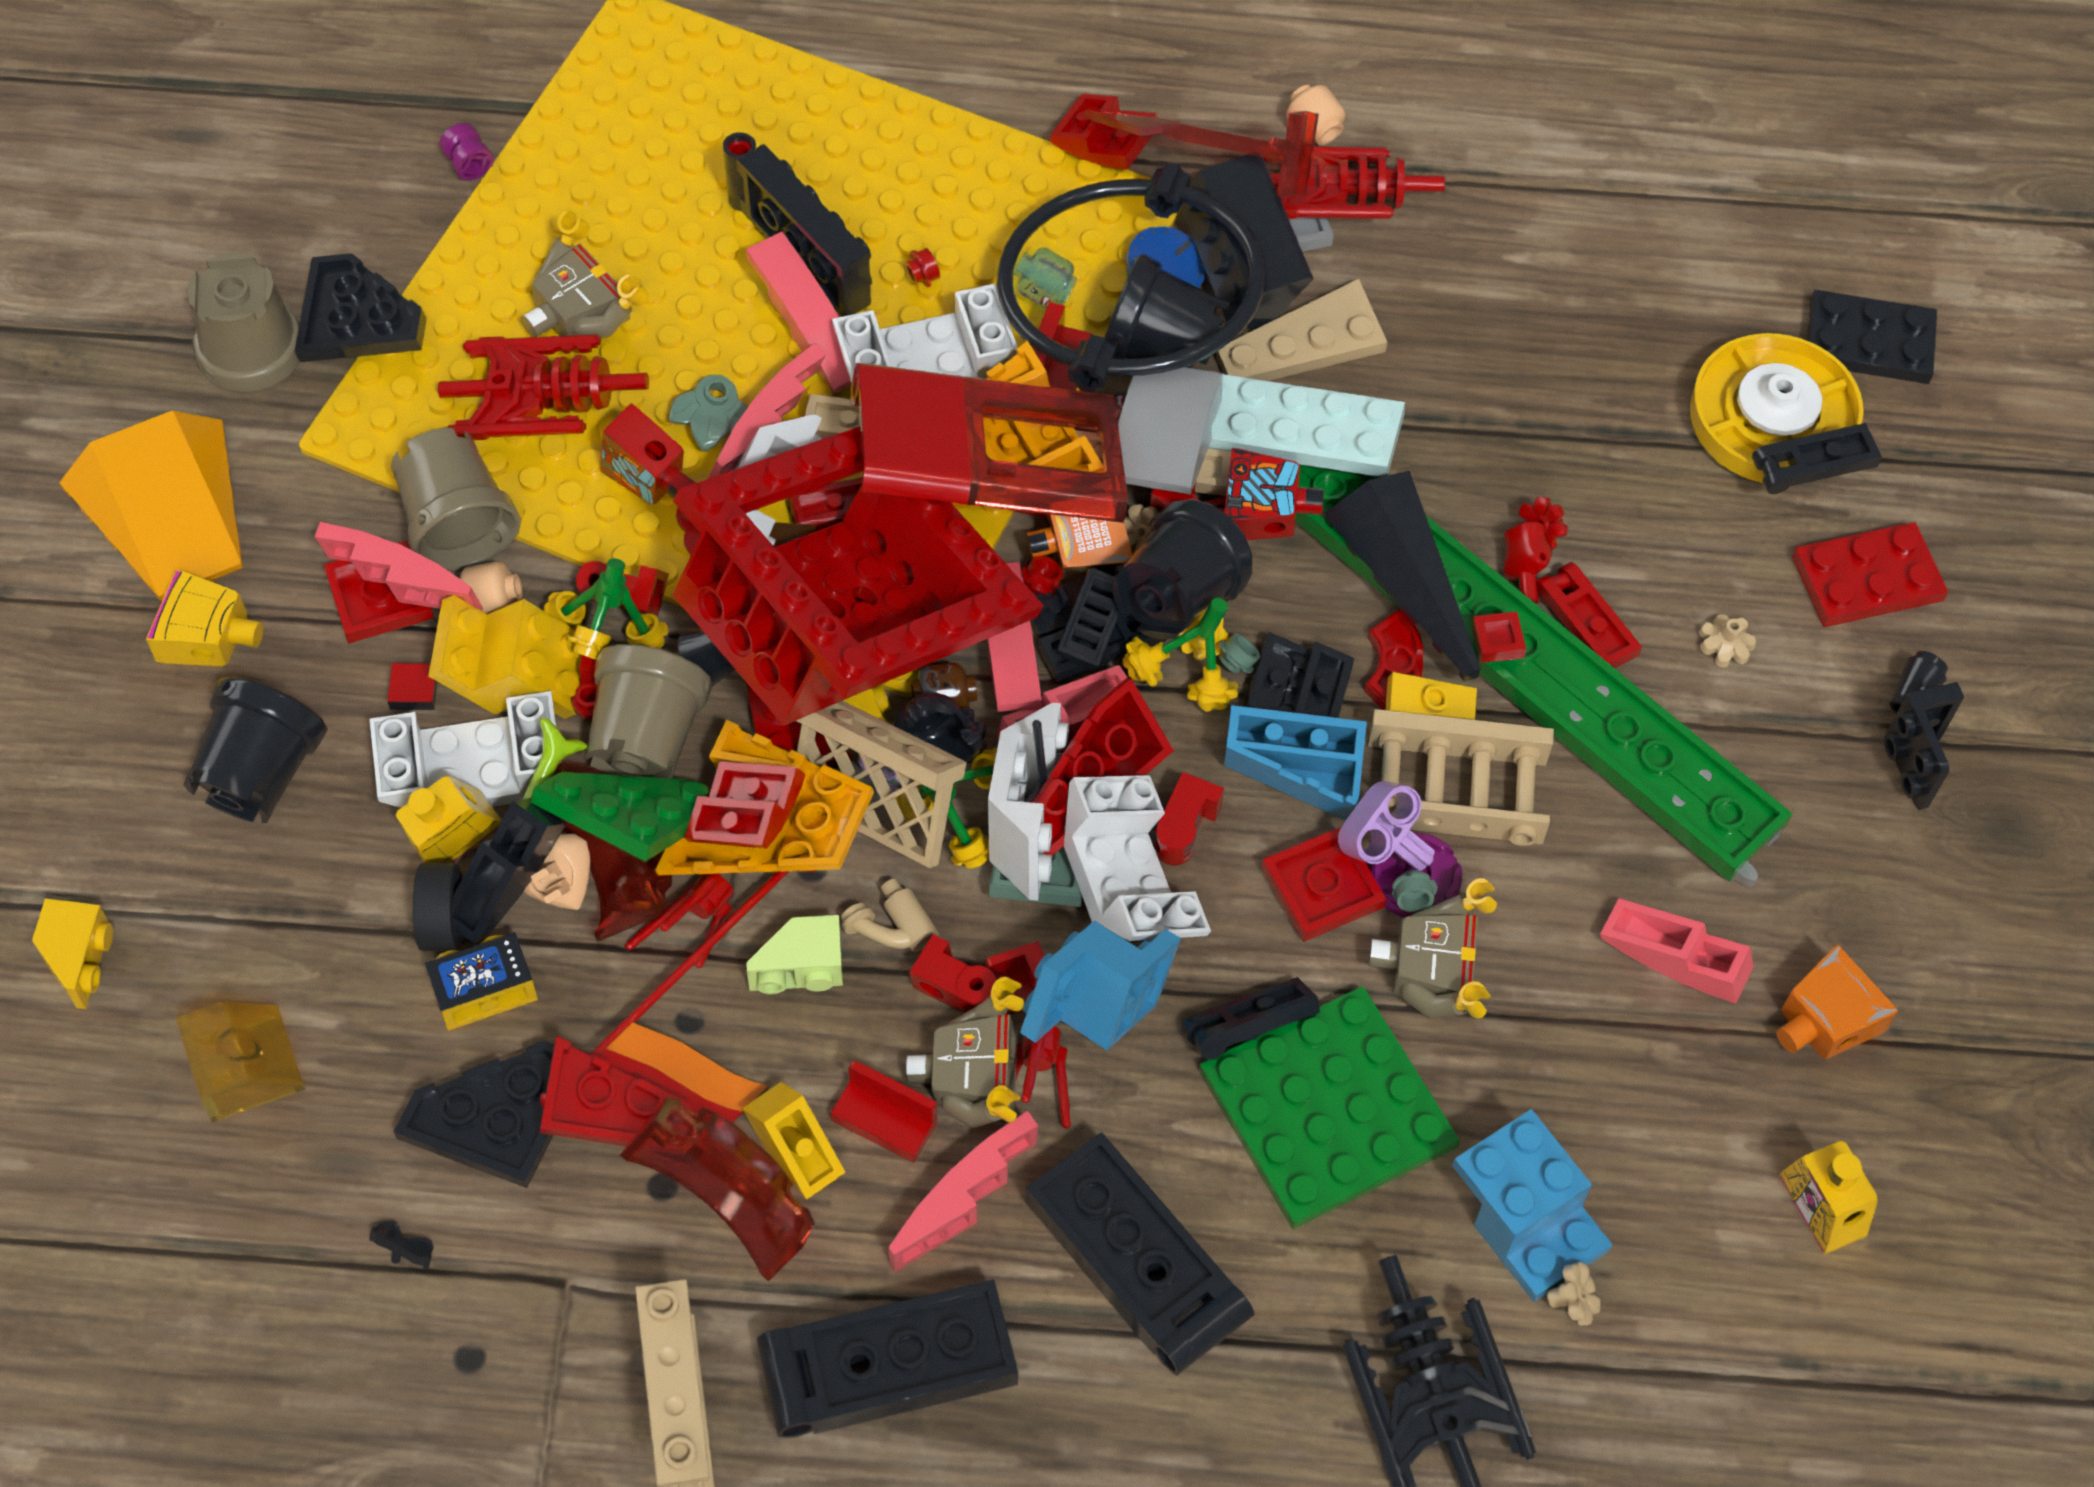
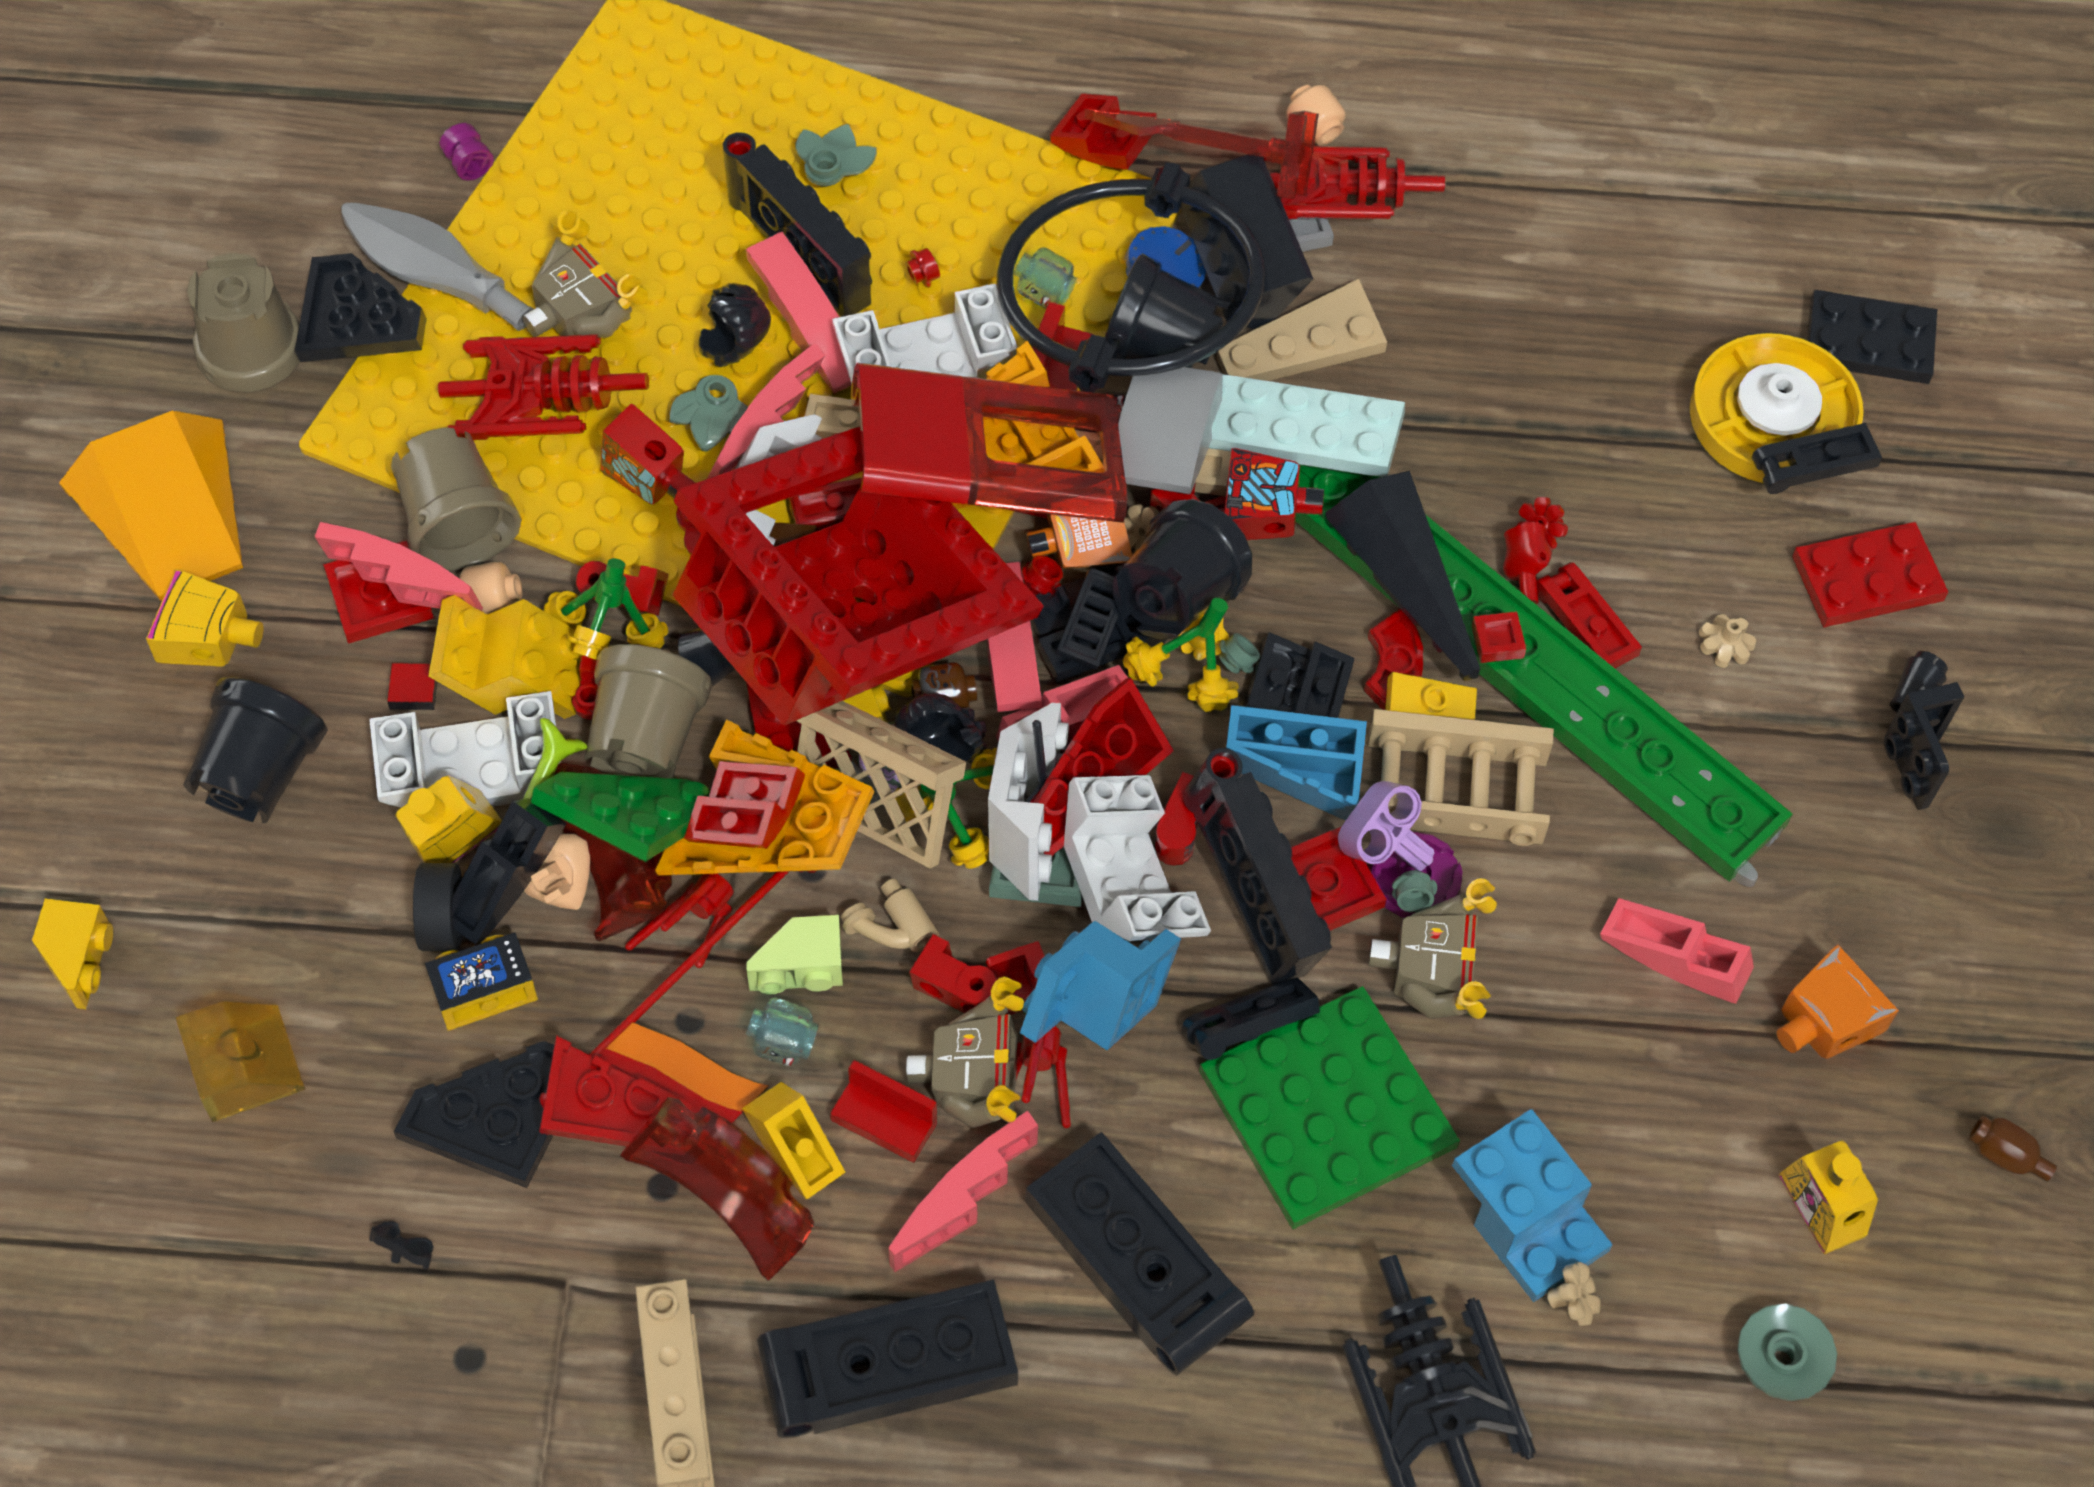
(429, 258): none -> light grey animal
(739, 324): none -> black hair
(782, 1032): none -> clear light blue head
(833, 155): none -> sand green plate
(1257, 867): none -> black hinge
(1798, 1335): none -> sand green dish
(2010, 1147): none -> reddish brown plant

